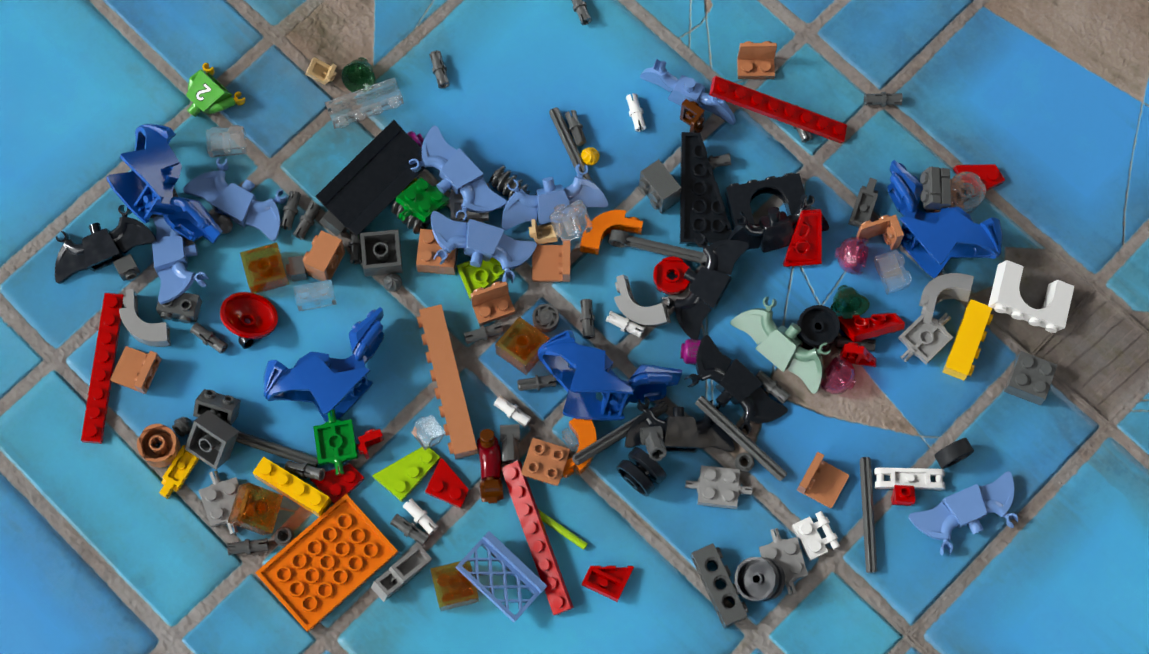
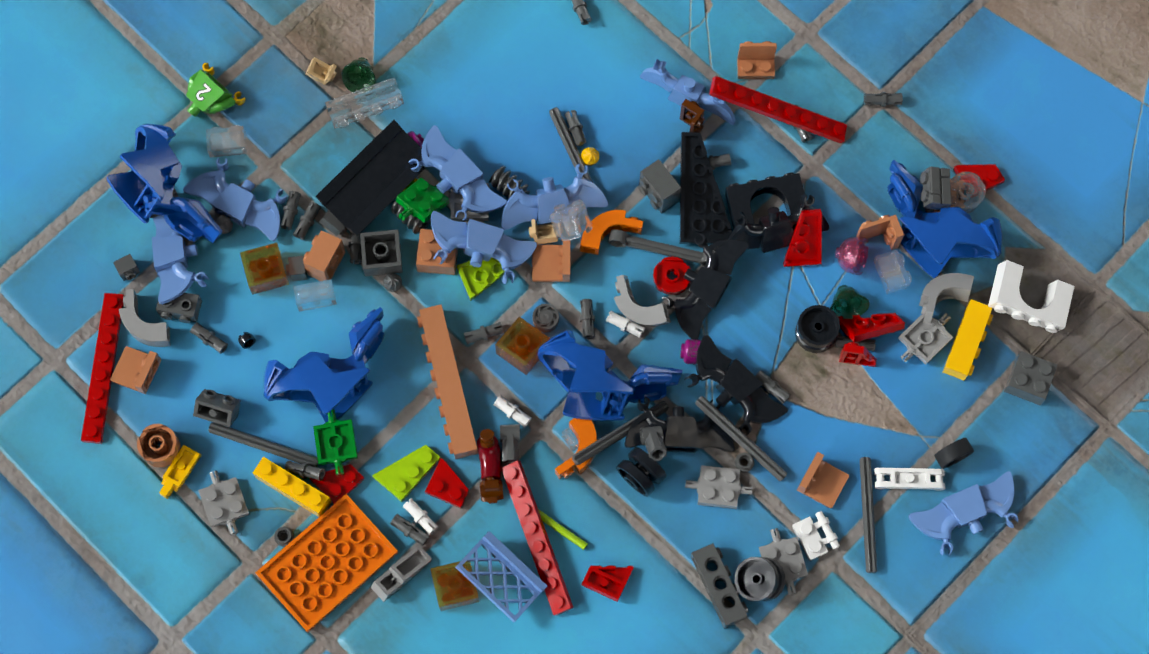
(101, 246): black torso -> none
(182, 426): dark grey plate -> none
(211, 439): dark grey brick -> none
(248, 315): red dish -> none
(248, 546): dark grey pin -> none
(255, 509): clear orange brick -> none
(370, 438): red bracket -> none
(428, 432): clear brick -> none
(439, 69): dark grey pin -> none
(492, 303): nougat bracket -> none
(536, 382): dark grey axle -> none
(545, 462): nougat bracket -> none
(636, 112): white pin -> none
(782, 345): torso -> none
(839, 376): clear pink cylinder -> none
(864, 204): dark grey hinge -> none
(903, 495): red bracket -> none

